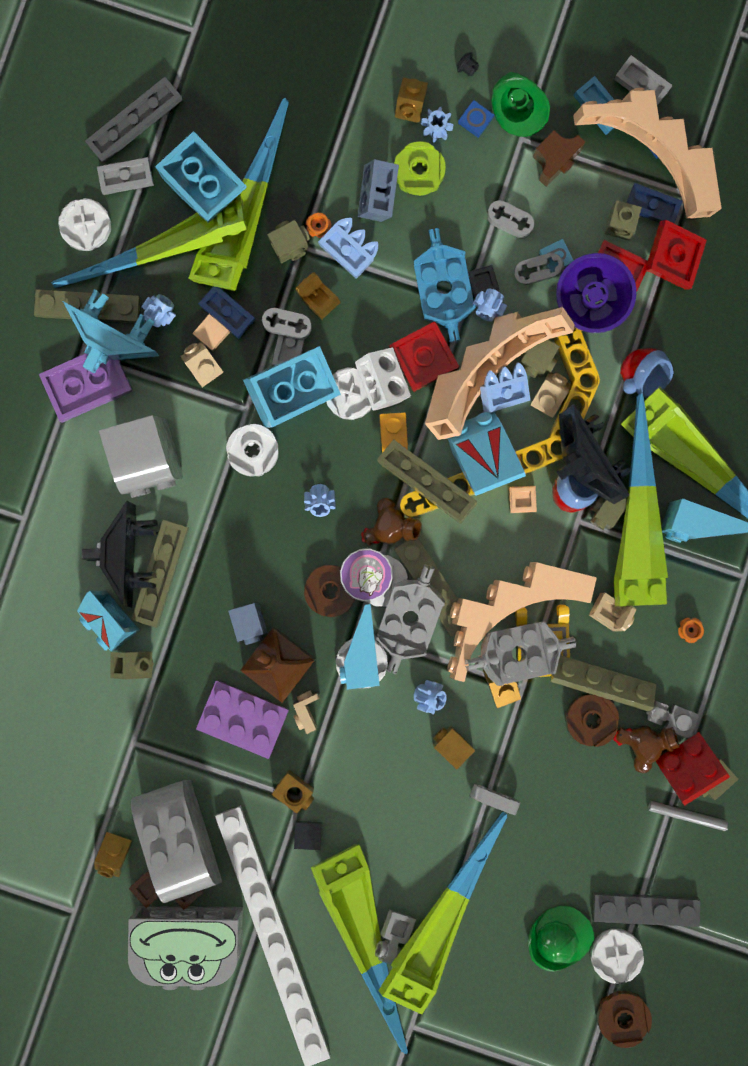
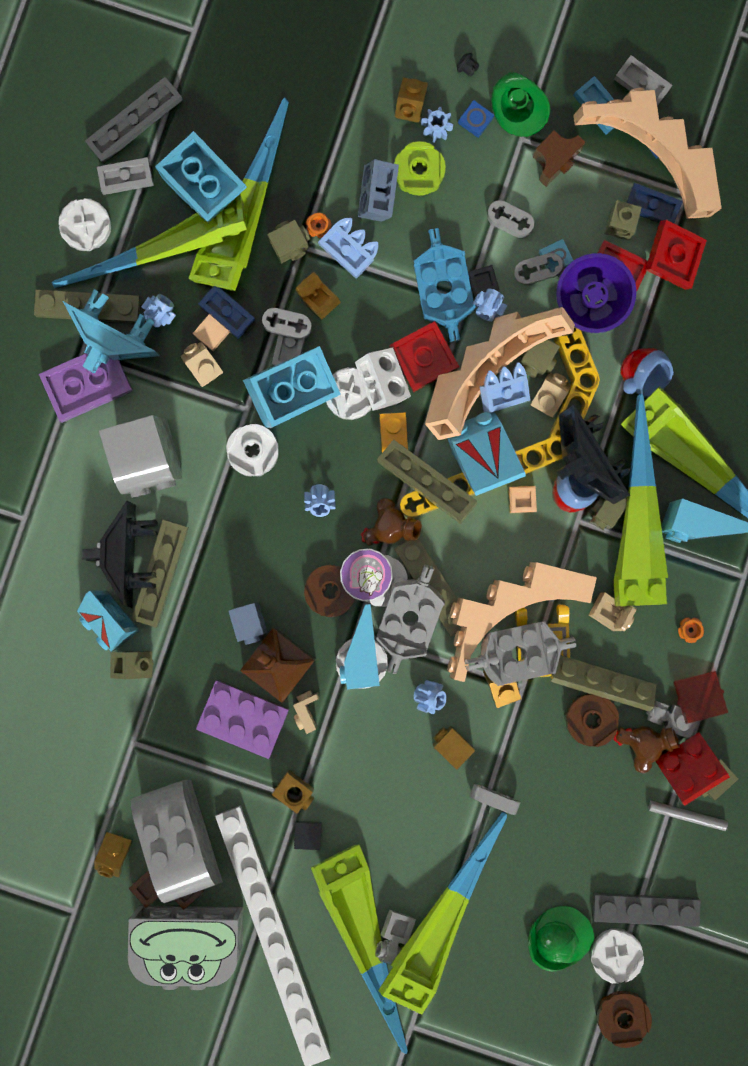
(700, 697): none -> clear red piece

